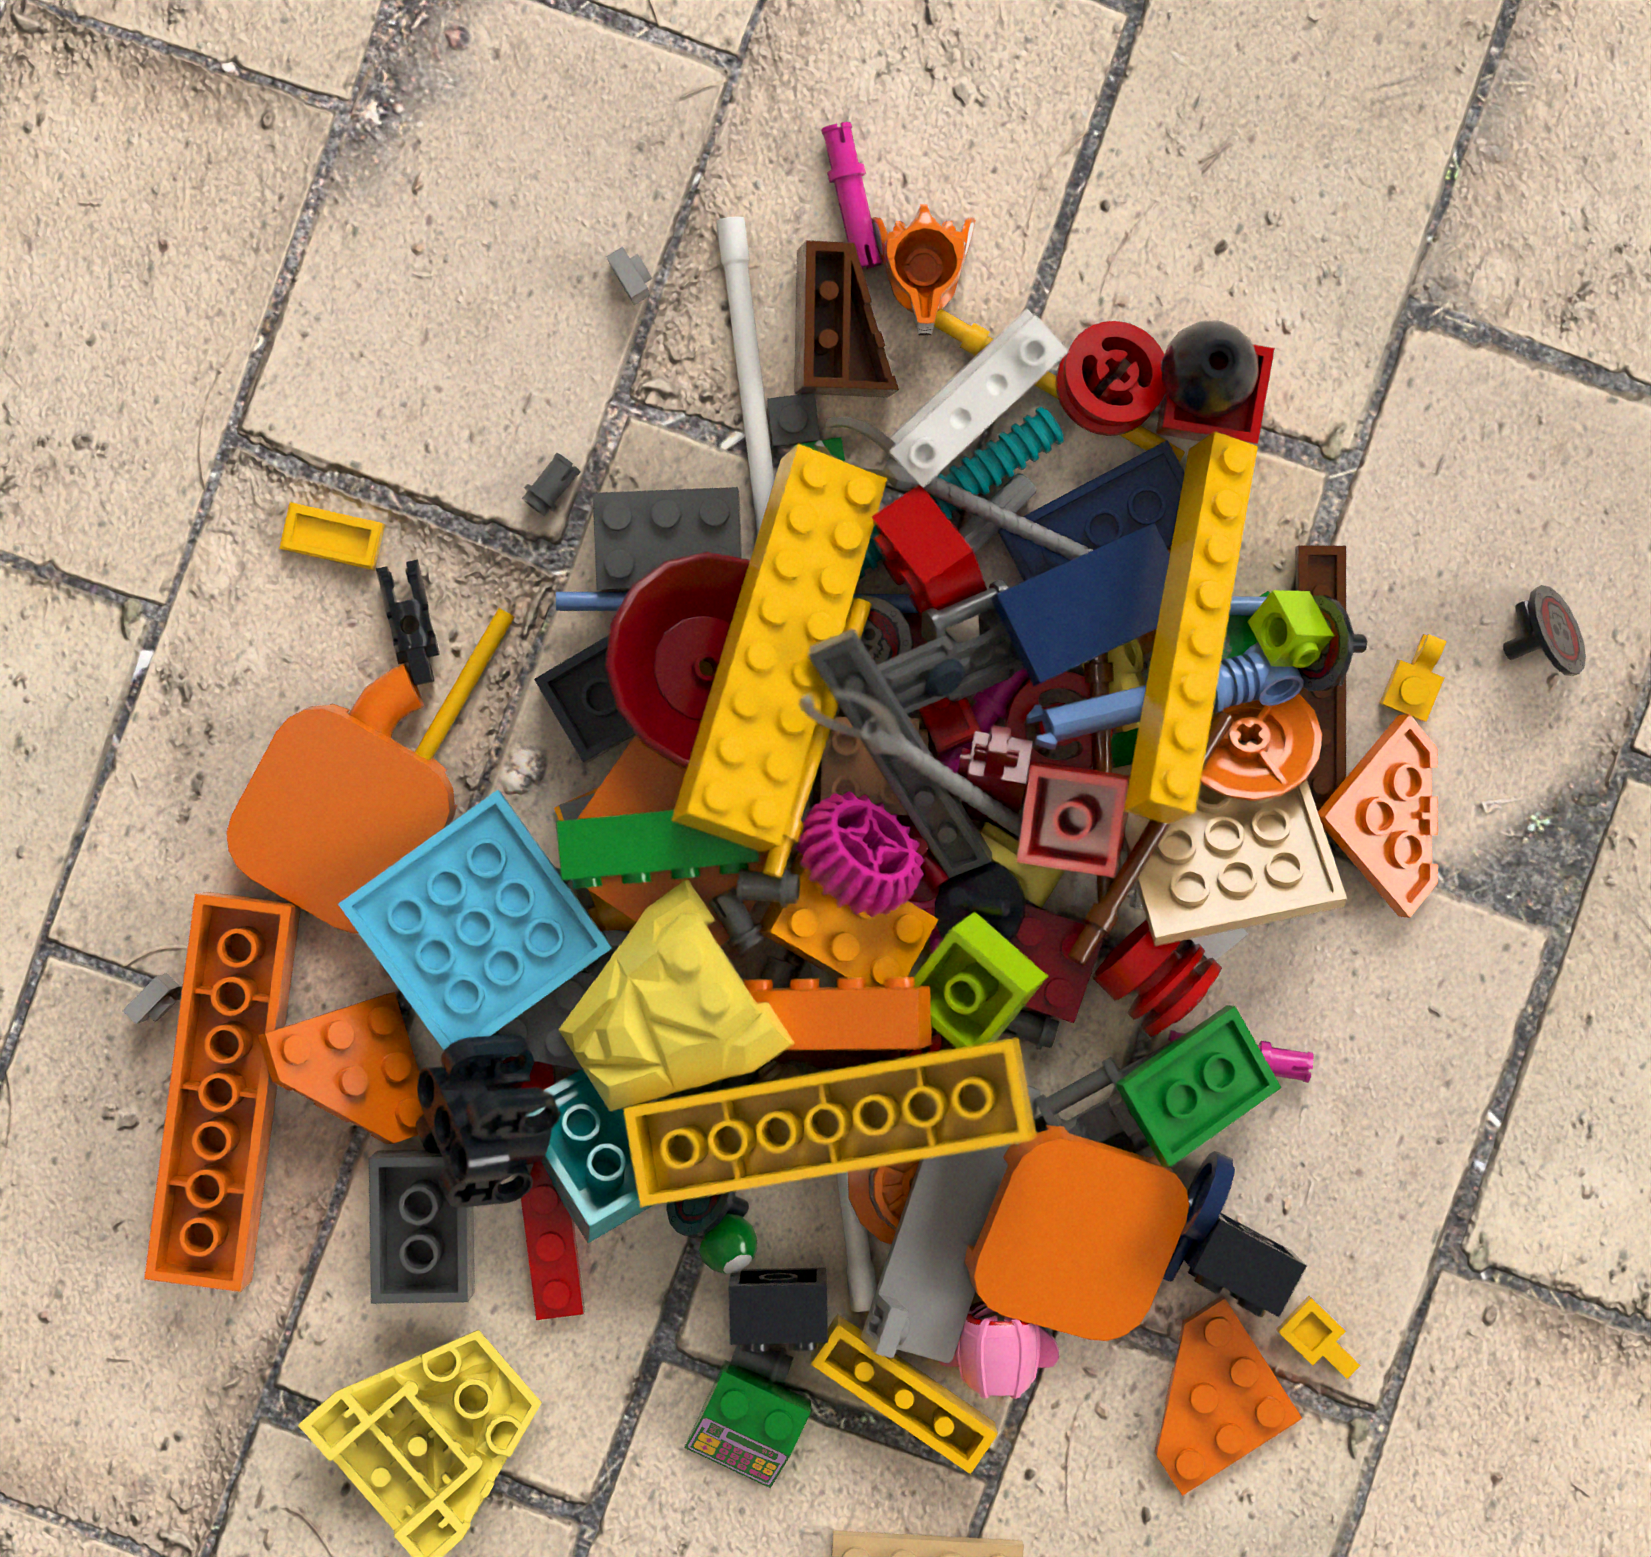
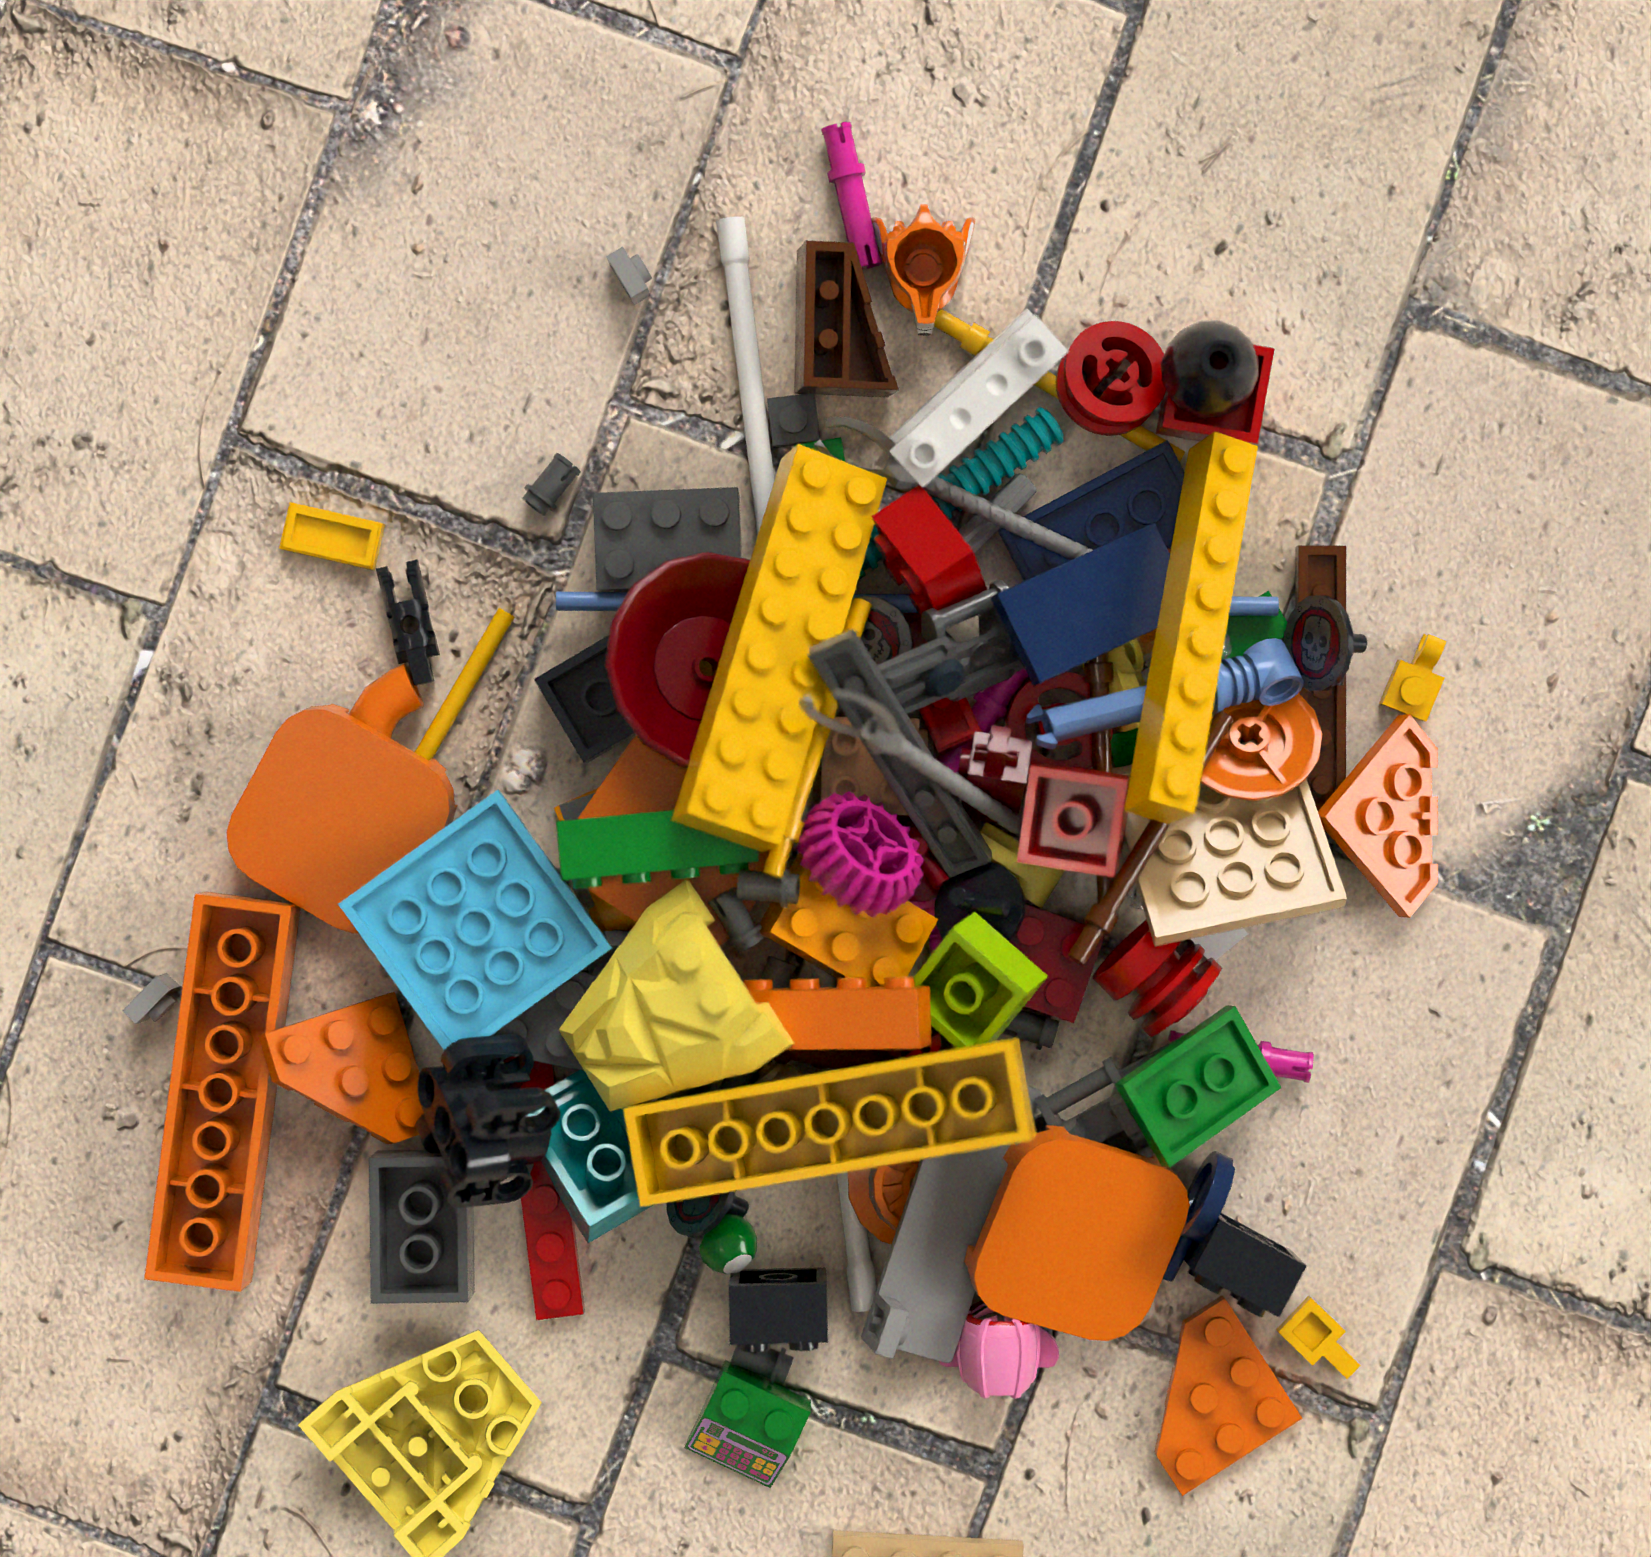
(905, 1396): yellow brick -> none
(1290, 628): lime brick -> none
(1548, 625): shield -> none

